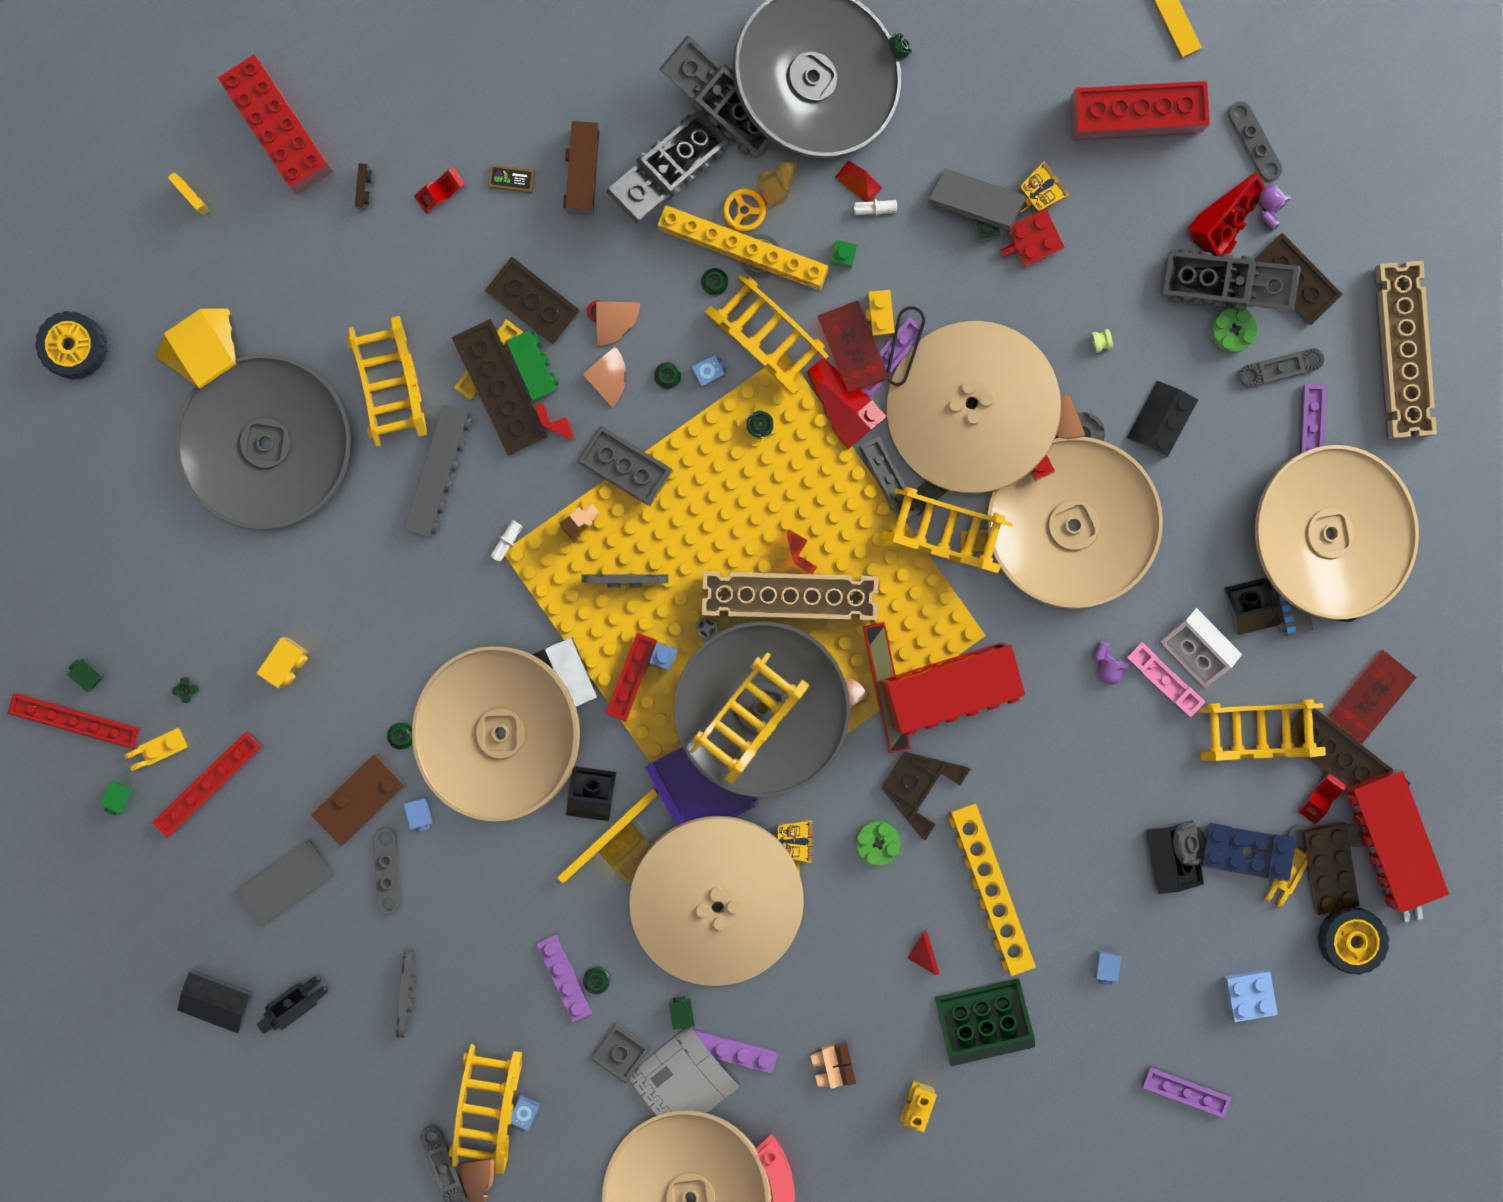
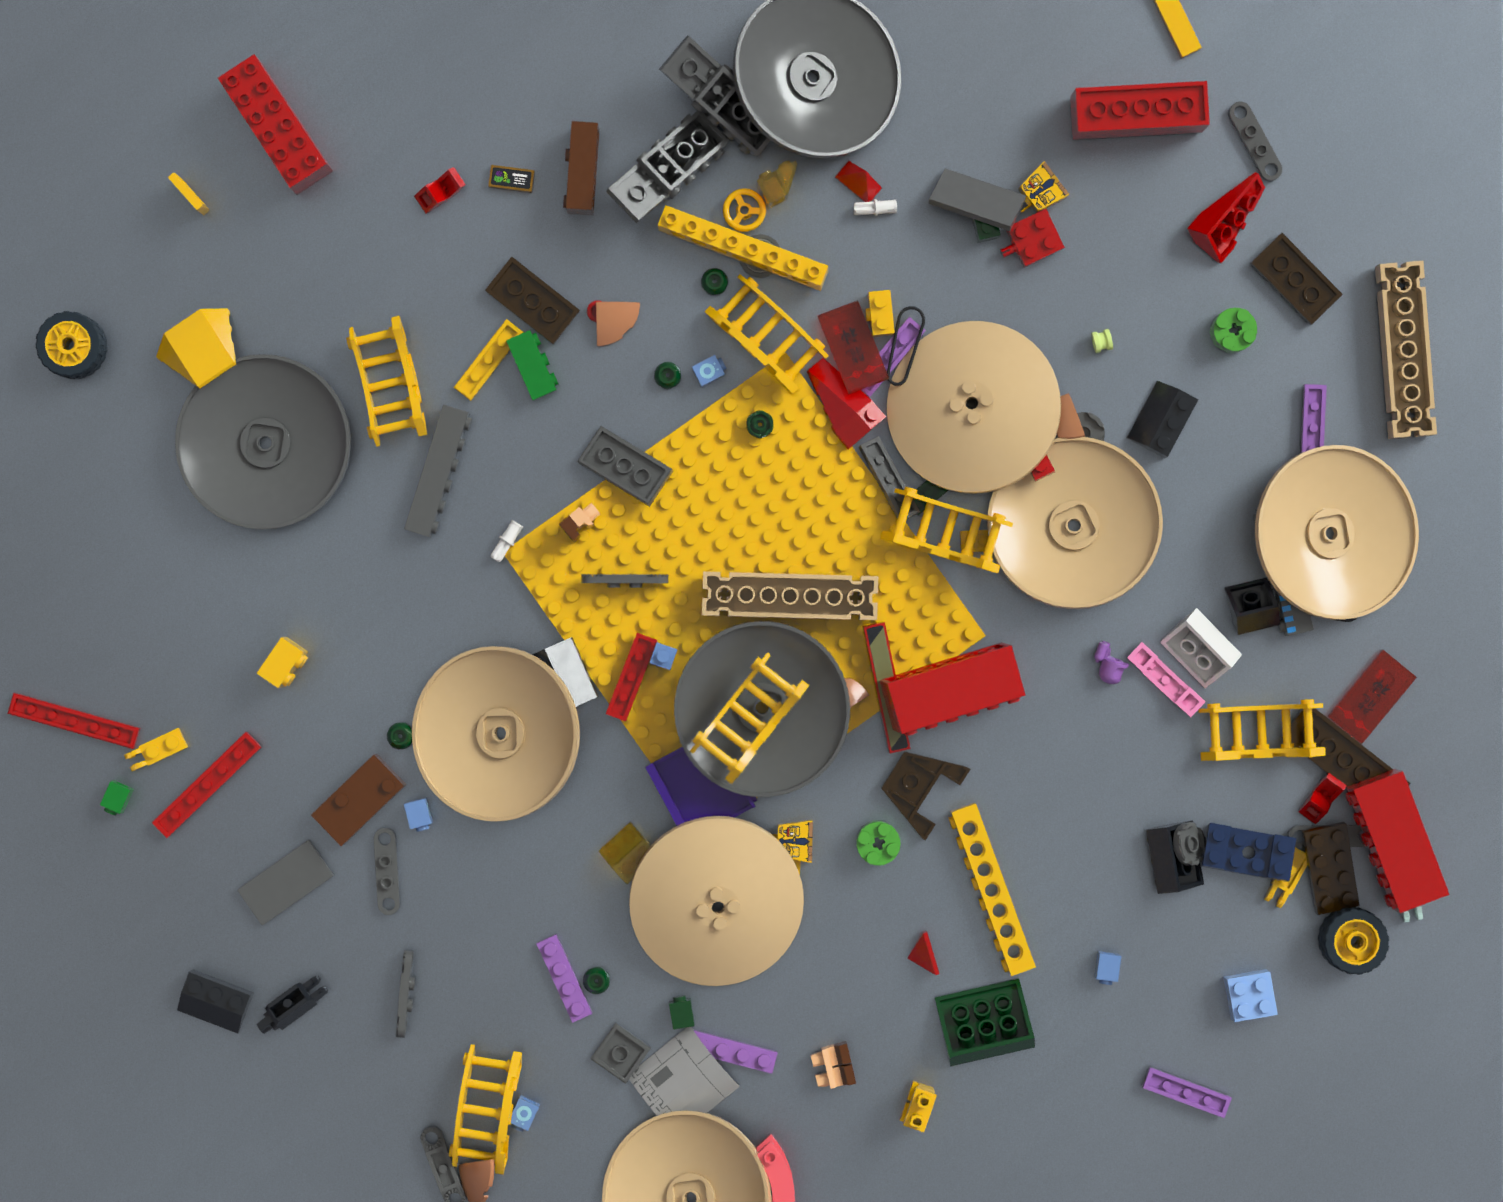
(85, 674): dark green brick -> none
(185, 696): dark green plate -> none
(363, 178): dark brown plate -> none
(499, 387): dark brown plate -> none
(560, 427): red slope -> none
(591, 793): black slope -> none
(608, 376): nougat brick -> none
(608, 835): yellow tile -> none
(706, 628): dark grey wheel -> none
(796, 545): clear red slope -> none
(843, 254): green brick -> none
(899, 46): dark green plate -> none
(1229, 281): dark grey wedge -> none
(1272, 200): medium lavender piece -> none
(1281, 367): dark grey plate -> none

